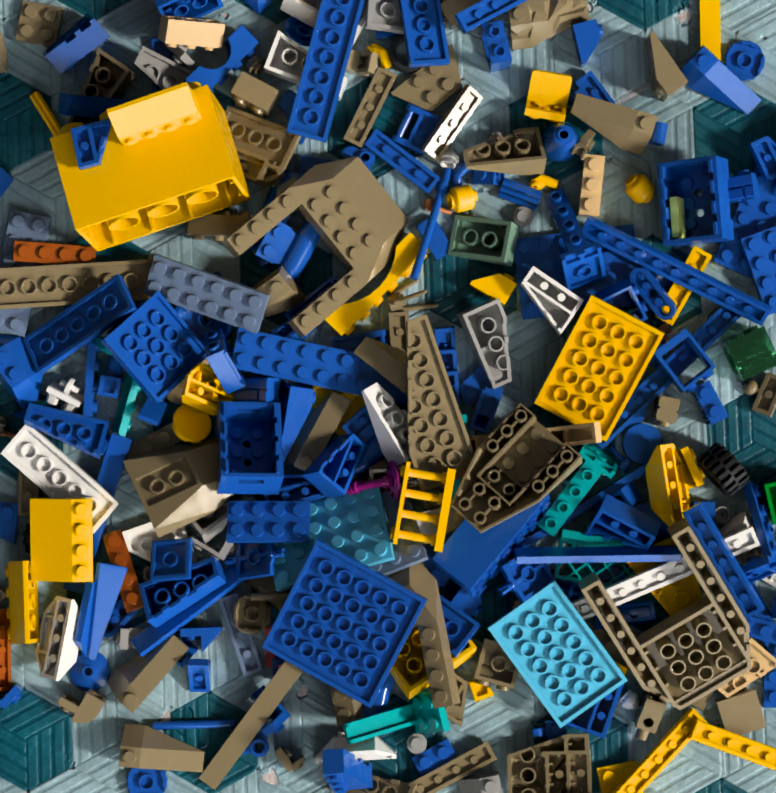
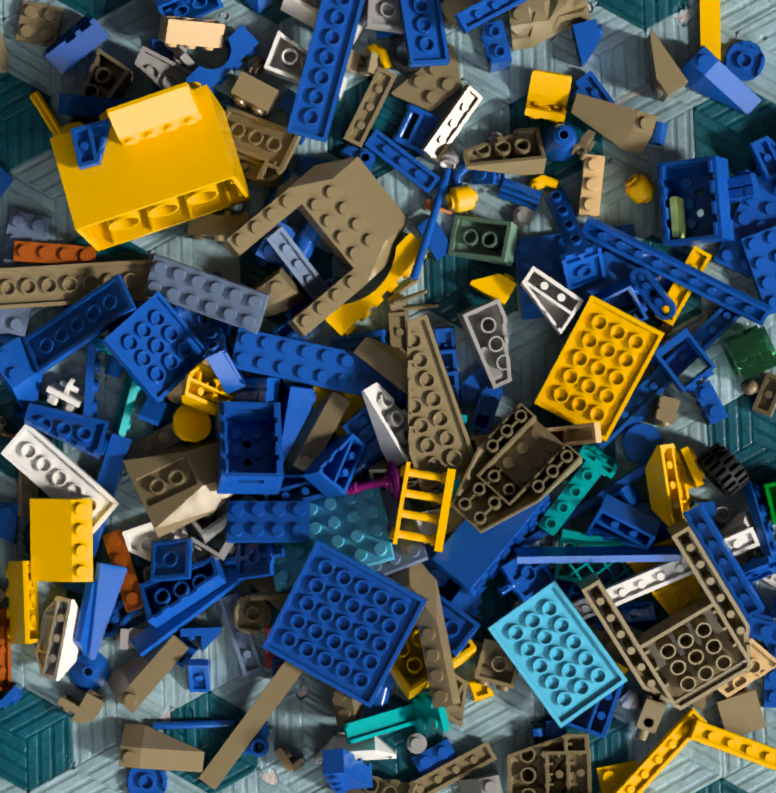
(109, 386): blue panel -> none
(279, 716): blue bracket -> none
(296, 262): none -> sand blue plate
(298, 31): blue dish -> none
(624, 465): blue hand -> none

